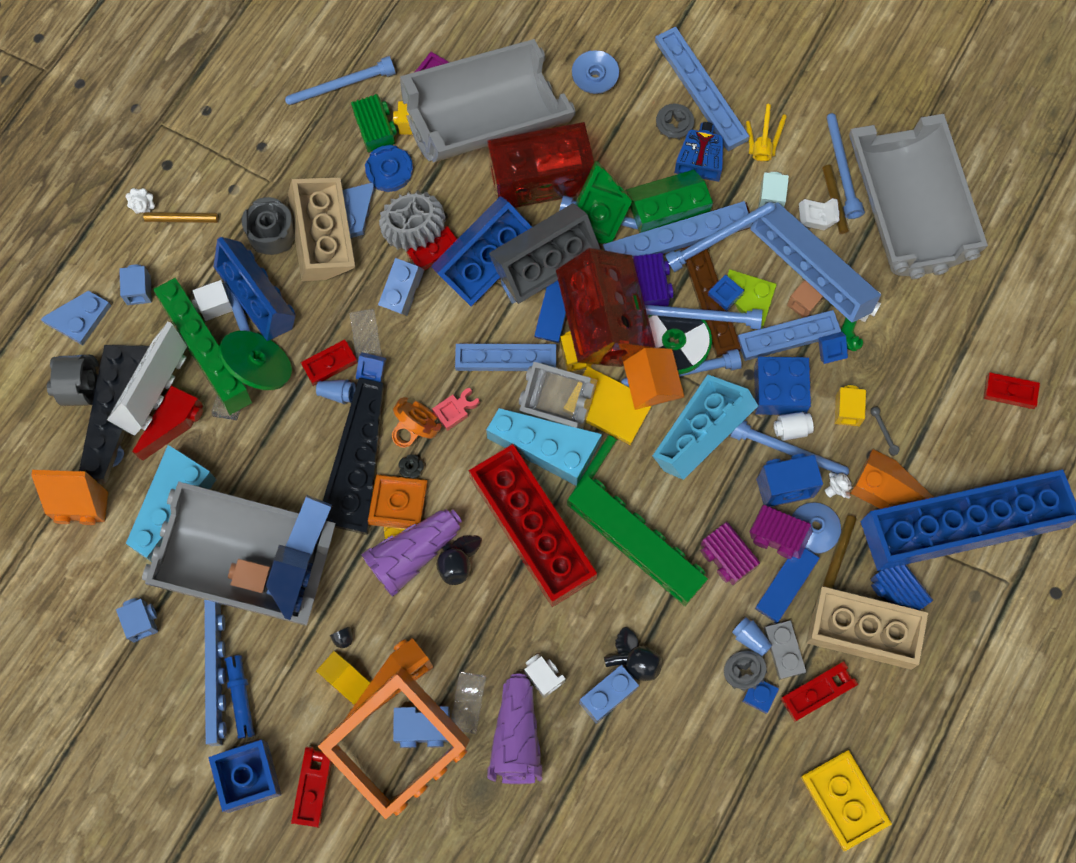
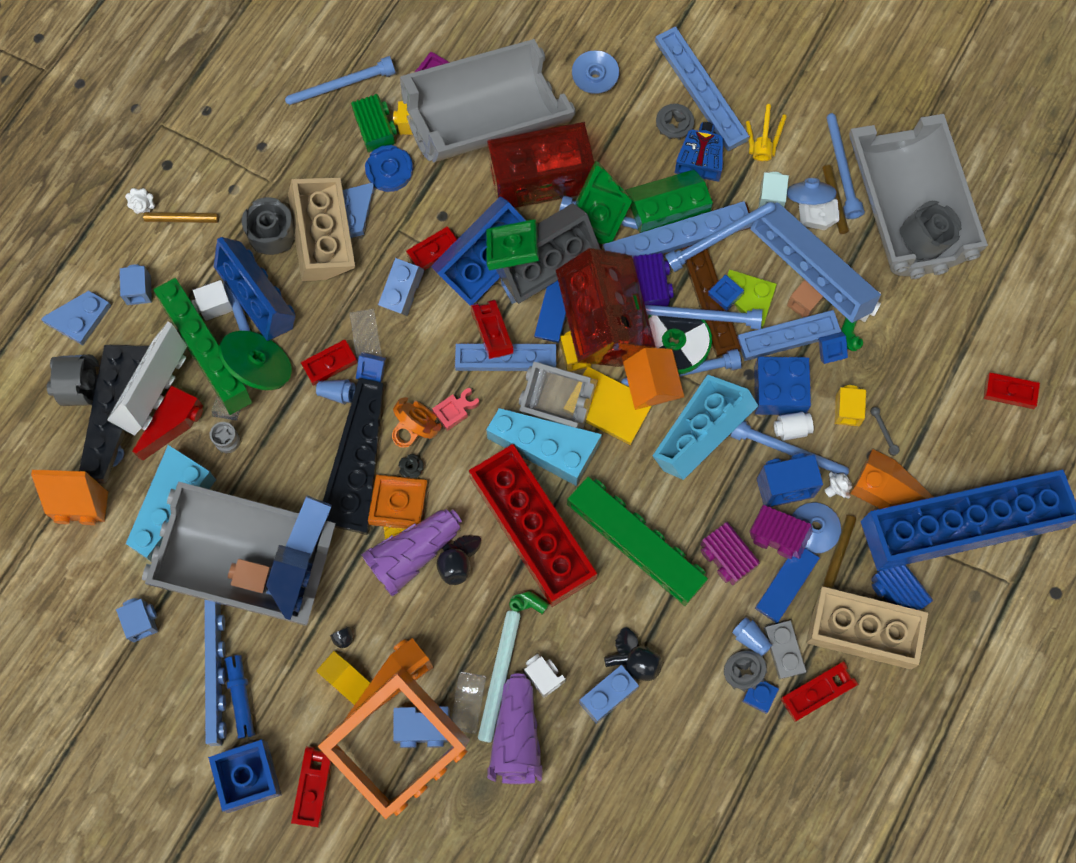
(223, 432): none -> light grey wheel
(412, 220): light grey gear -> none
(492, 329): none -> red plate
(499, 676): none -> light aqua axle
(512, 244): none -> green tile
(528, 600): none -> green arm
(598, 459): green bar -> none
(811, 192): none -> medium blue dish
(846, 800): yellow tile -> none
(931, 230): none -> dark grey brick

